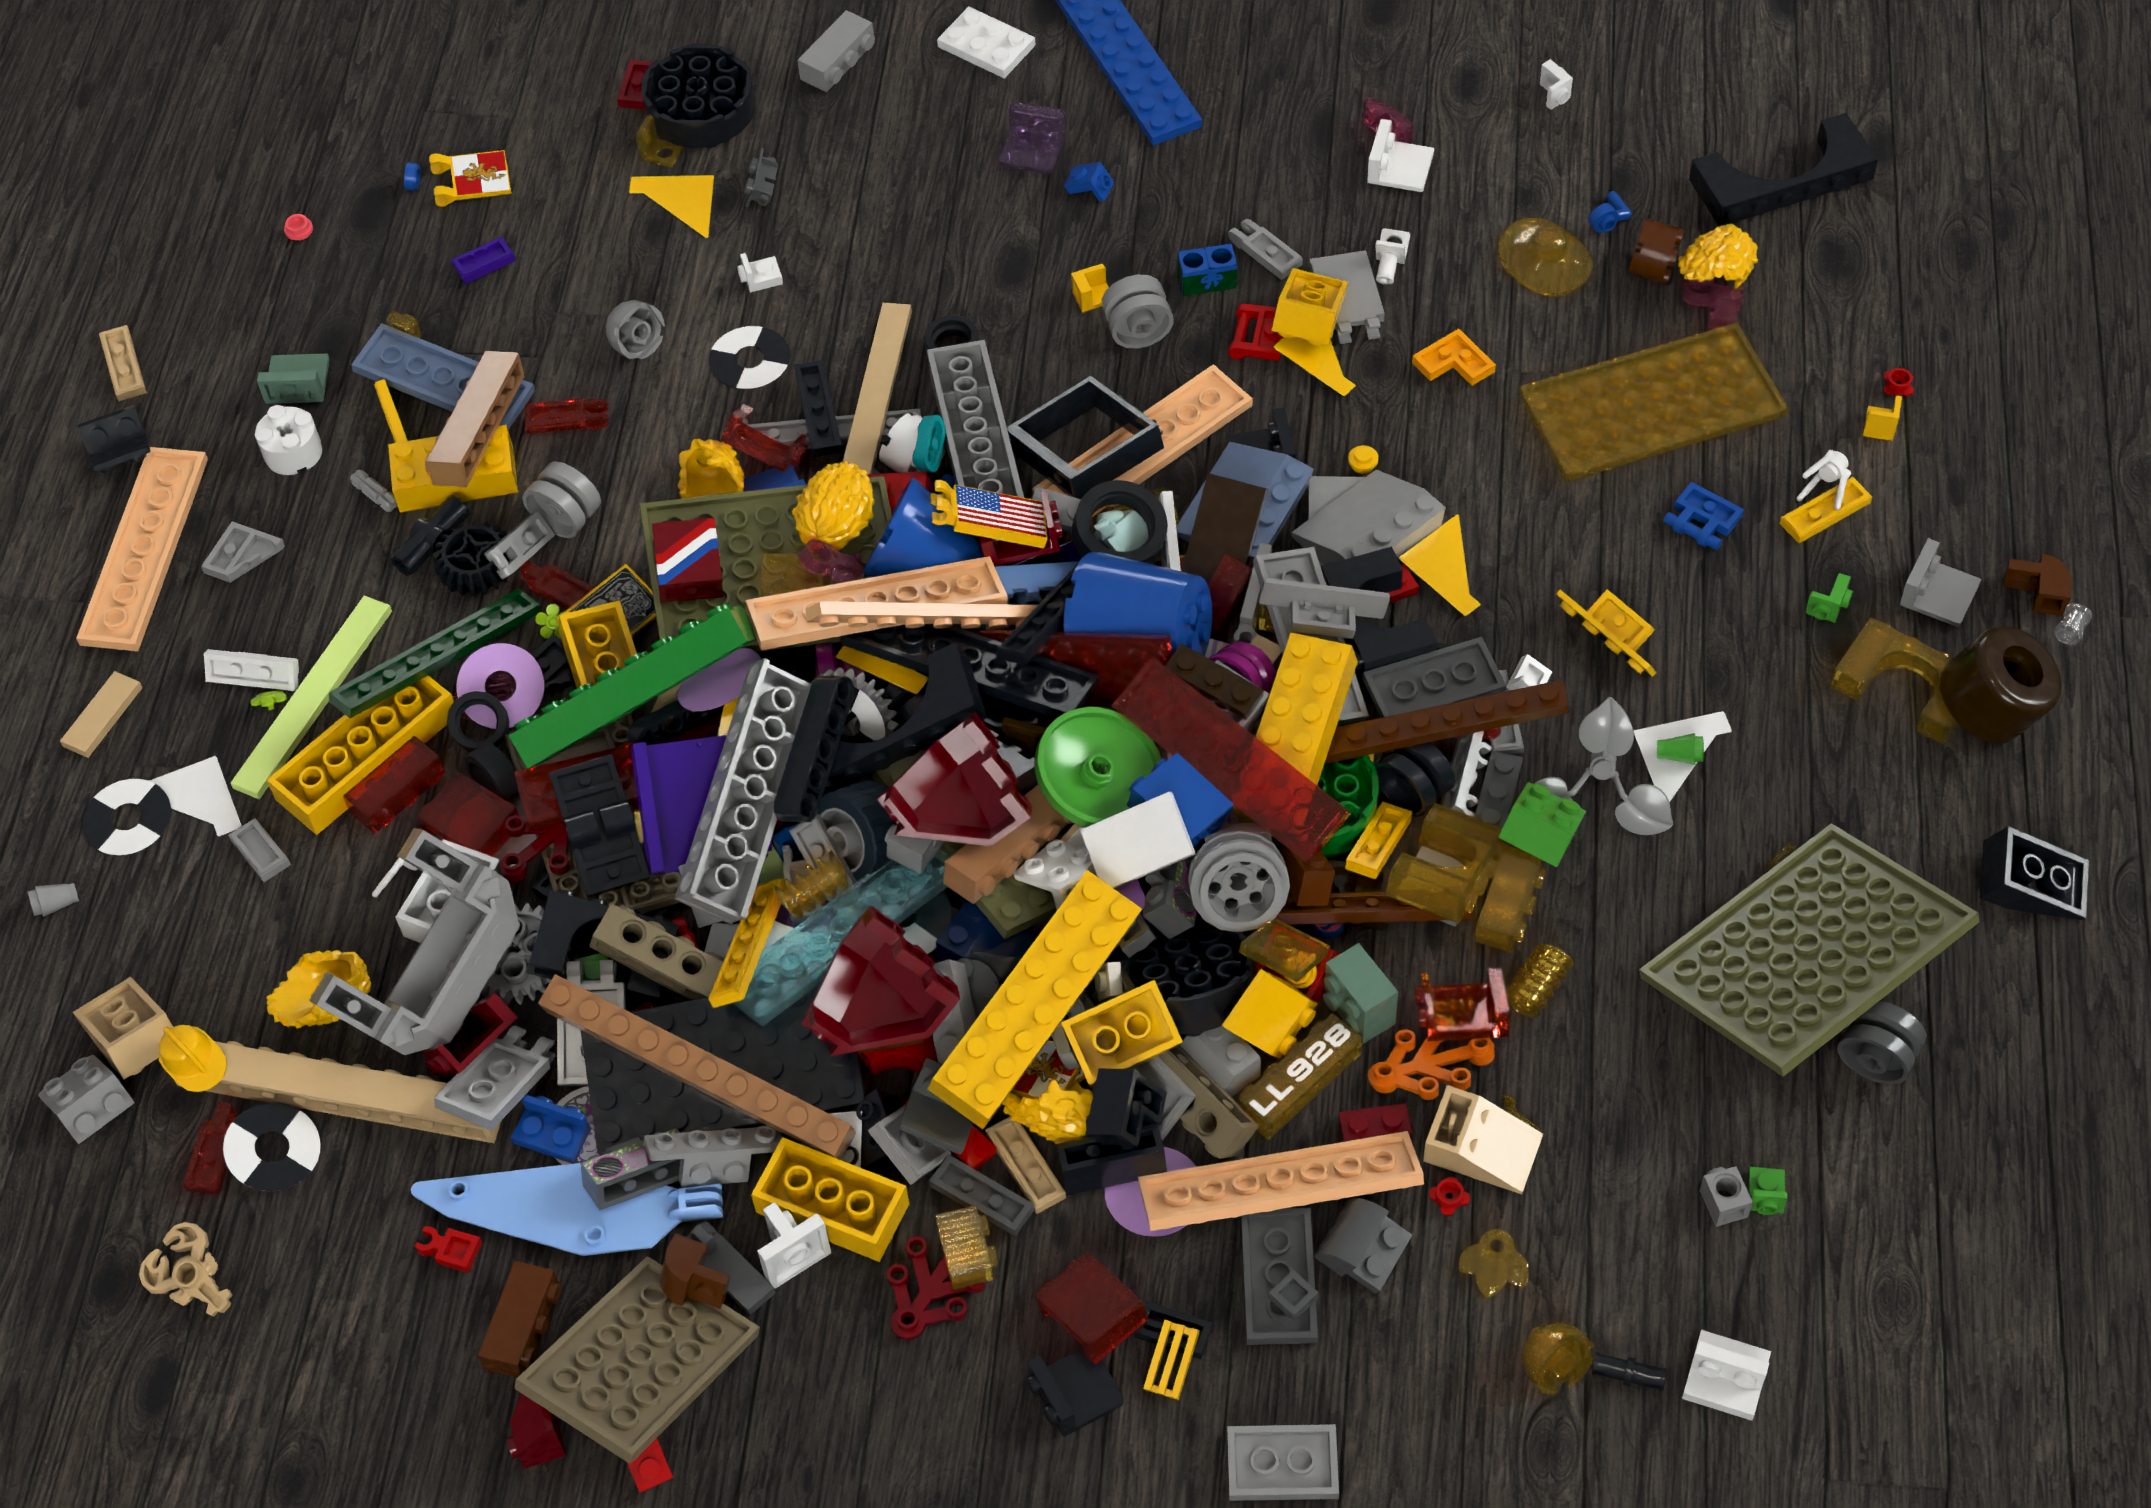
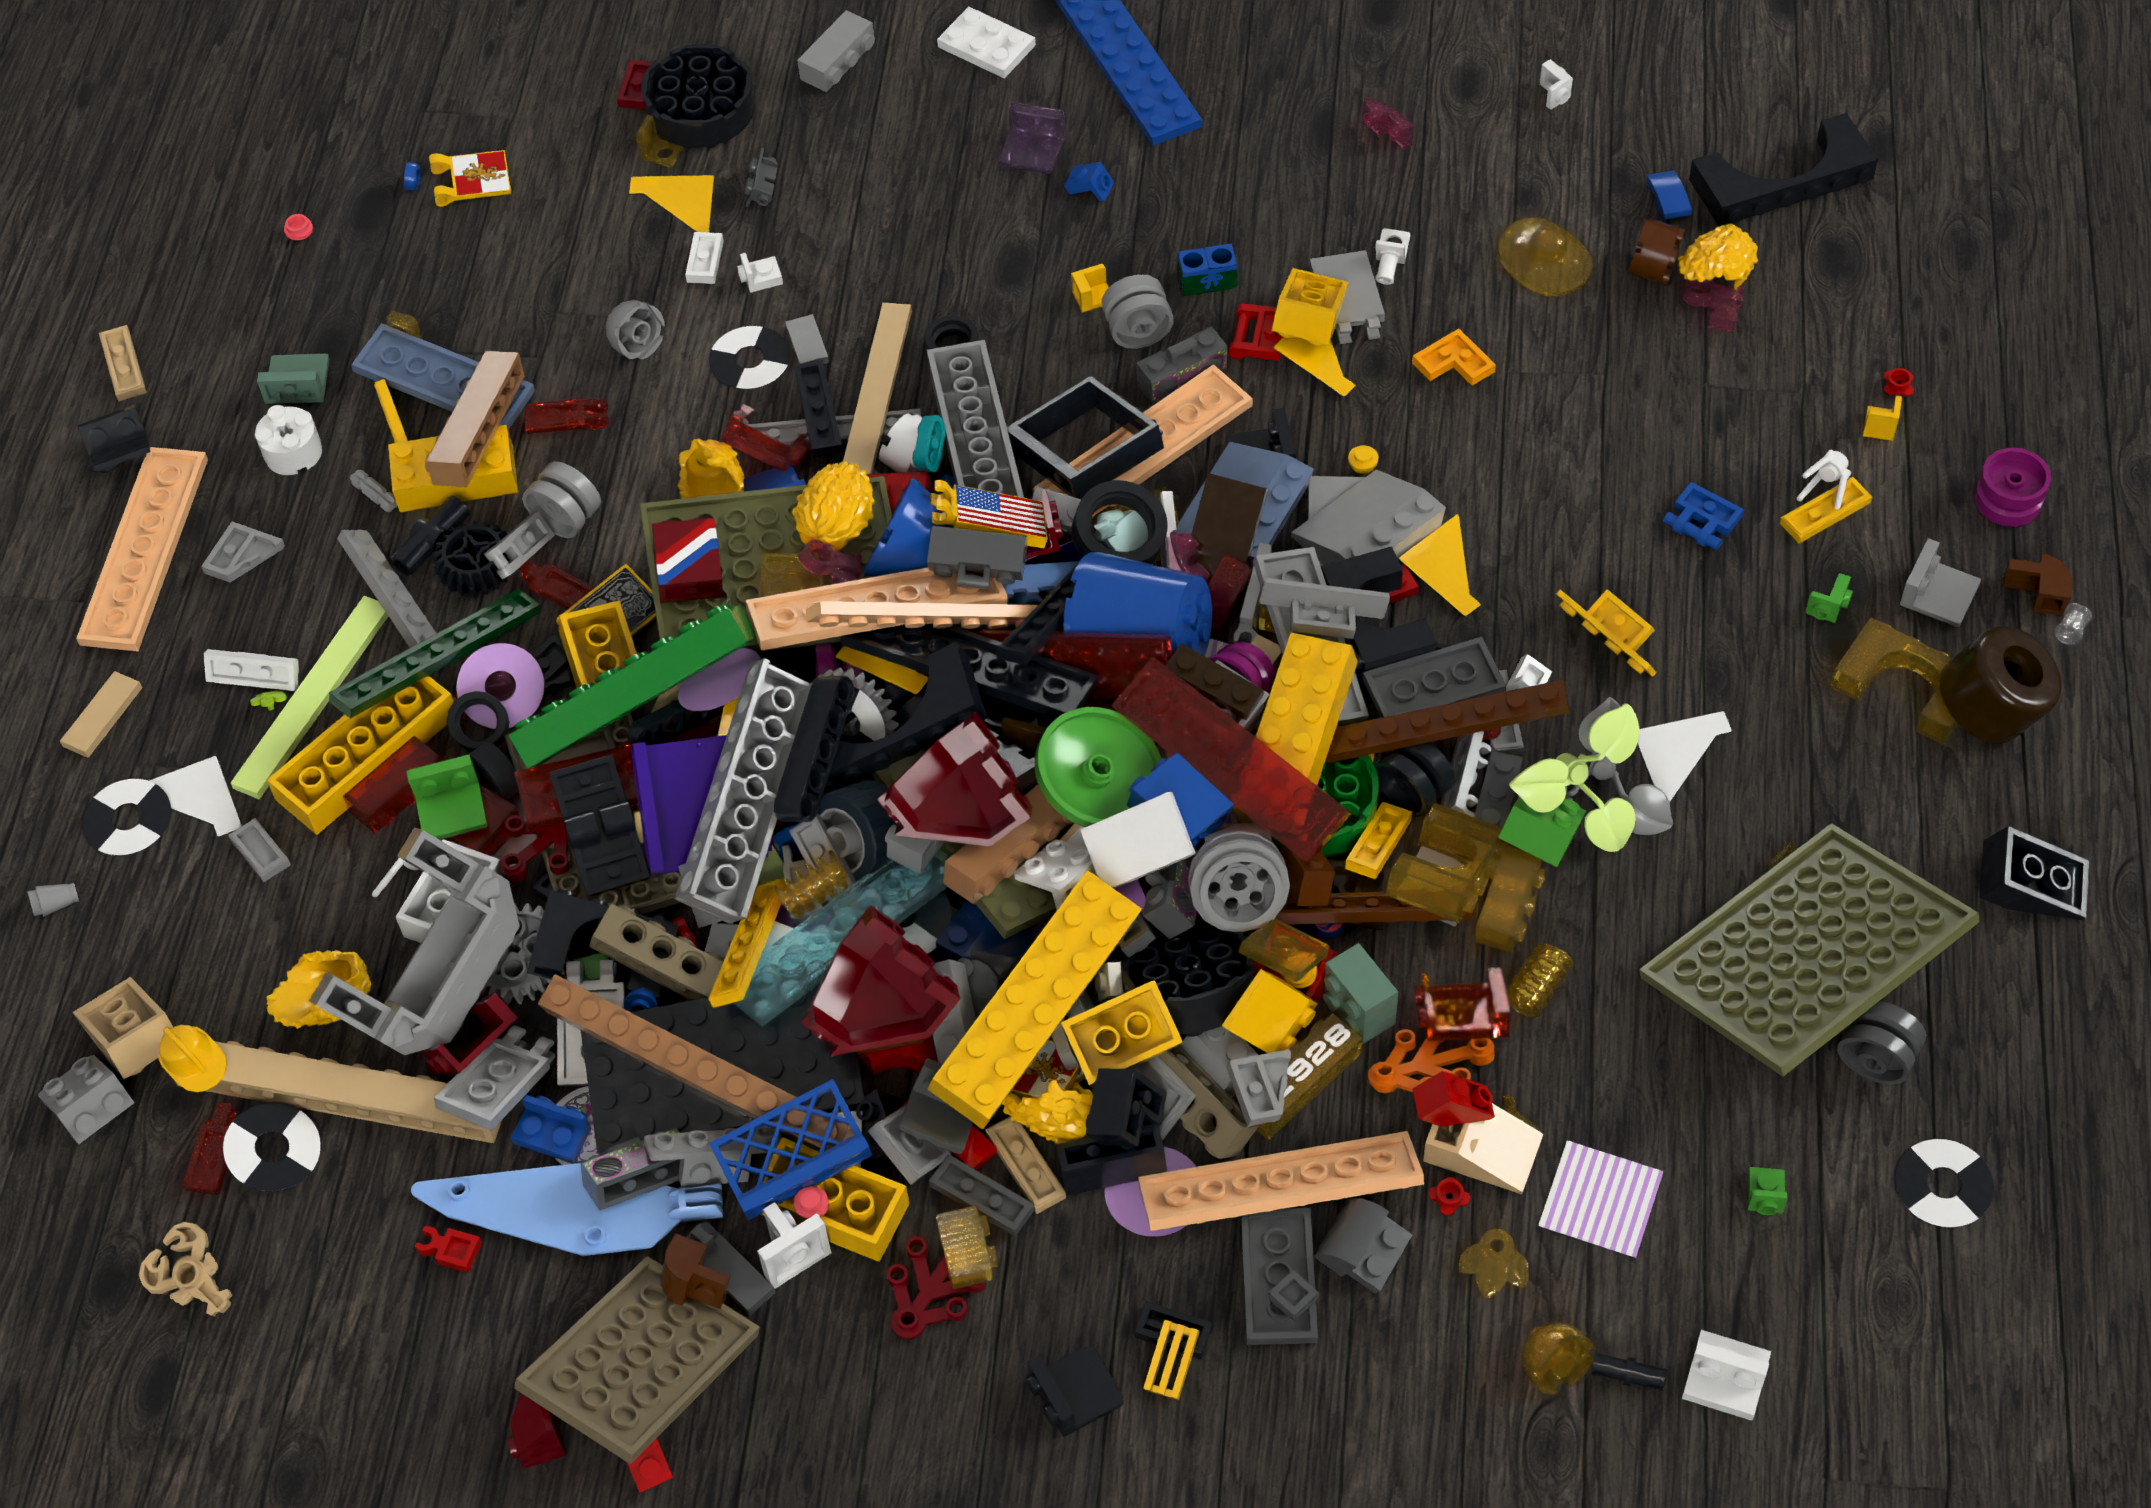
(386, 586): none -> light grey plate
(448, 797): none -> bright green bracket
(483, 260): dark purple plate -> none
(519, 1319): reddish brown brick -> none
(549, 621): lime plant -> none
(639, 1000): none -> blue plate
(704, 257): none -> white plate
(806, 340): none -> light grey tile
(811, 1171): none -> blue fence
(811, 1201): none -> coral plate
(978, 552): none -> dark grey piece
(1092, 1306): clear red panel -> none
(1180, 363): none -> dark grey piece
(1186, 552): none -> clear pink slope
(1260, 1085): none -> light grey wing
(1265, 248): light grey hinge -> none
(1282, 1462): light grey plate -> none
(1374, 1122): dark red plate -> none
(1398, 163): white bracket -> none
(1452, 1100): none -> red slope
(1543, 783): none -> yellowish green plant
(1601, 1199): none -> sticker
(1606, 215): blue plate -> none
(1652, 401): clear yellow plate -> none
(1669, 194): none -> blue slope
(1682, 749): bright green cone -> none
(1721, 1208): light grey brick -> none
(1951, 1212): none -> sticker
(2012, 487): none -> magenta wheel

